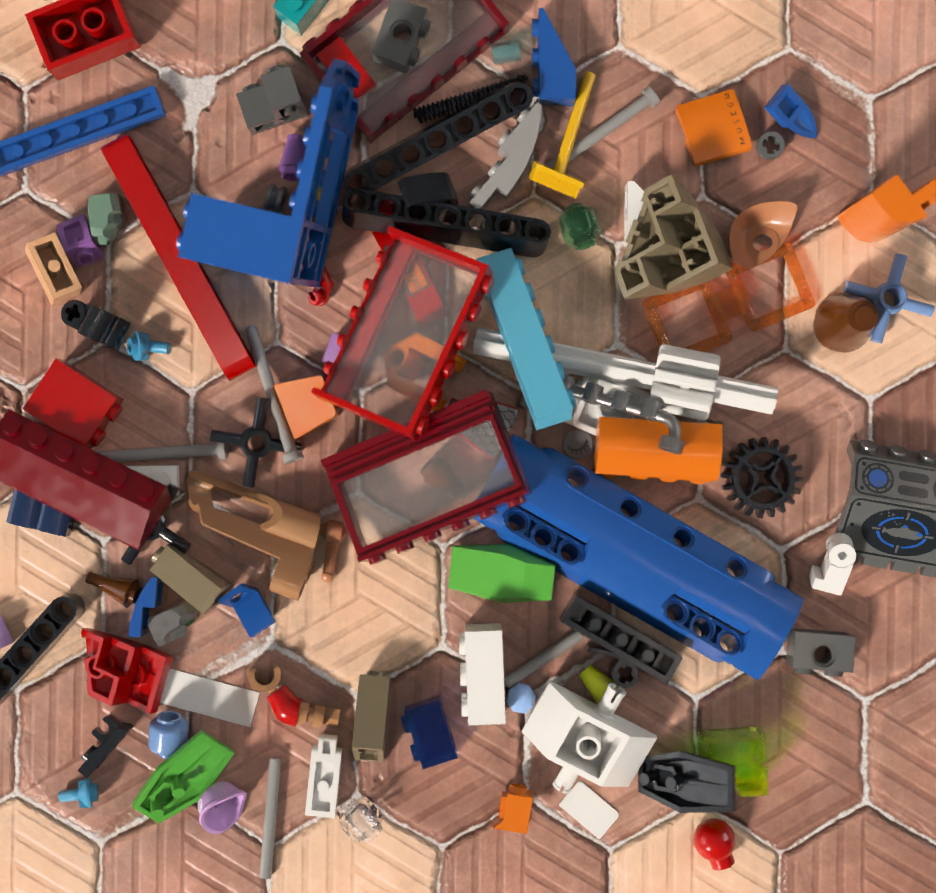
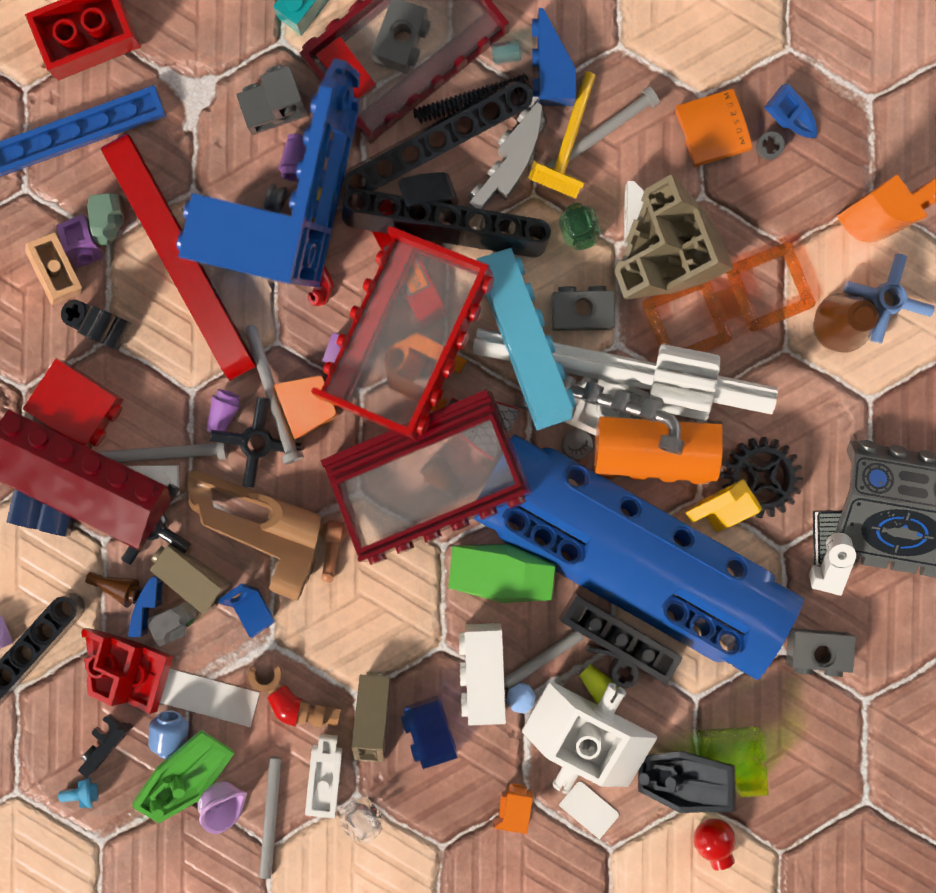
(140, 346): dark azure plate -> none
(222, 410): none -> medium lavender cone
(567, 319): none -> dark grey brick
(726, 506): none -> yellow panel
(765, 218): nougat piece -> none
(823, 527): none -> sticker

